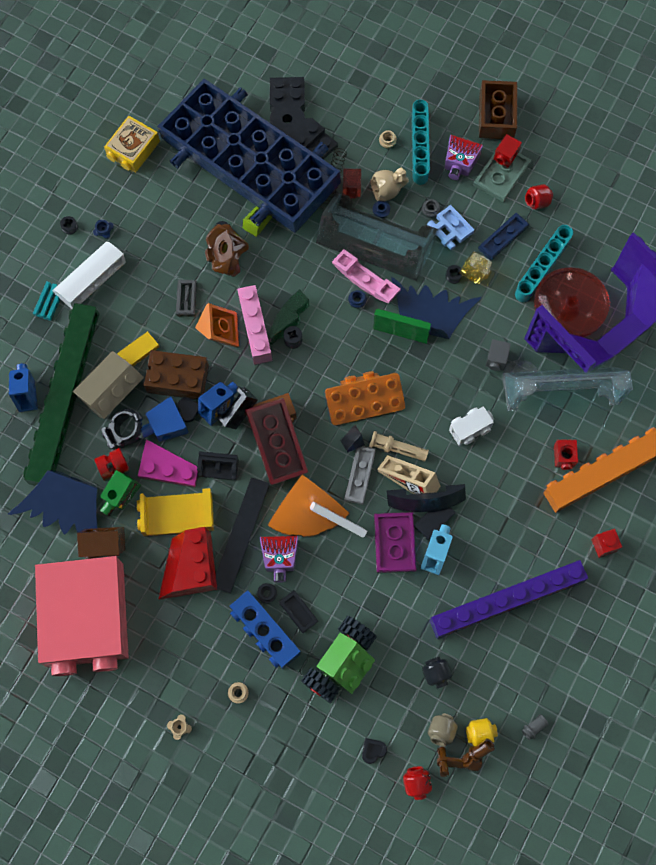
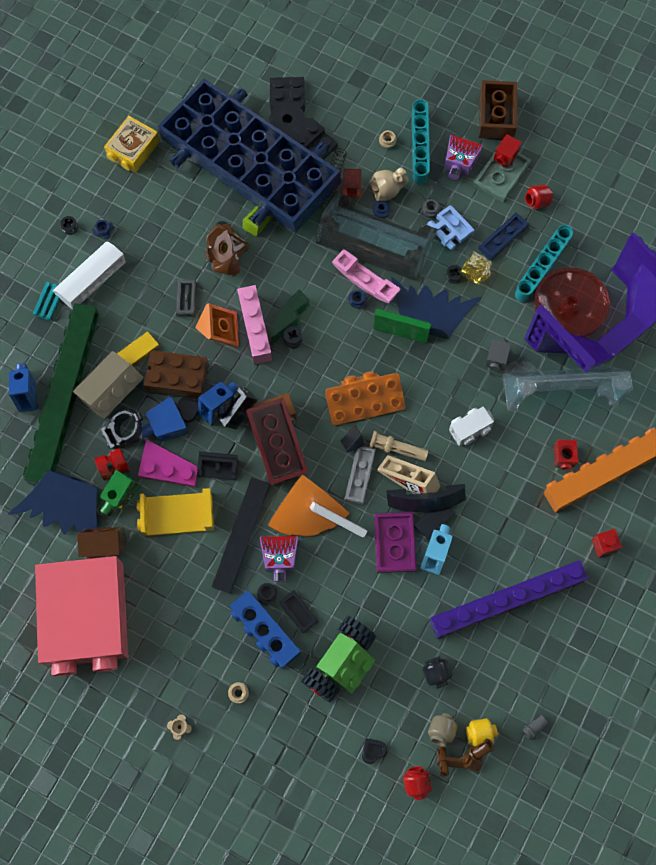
(189, 565): red wedge -> none

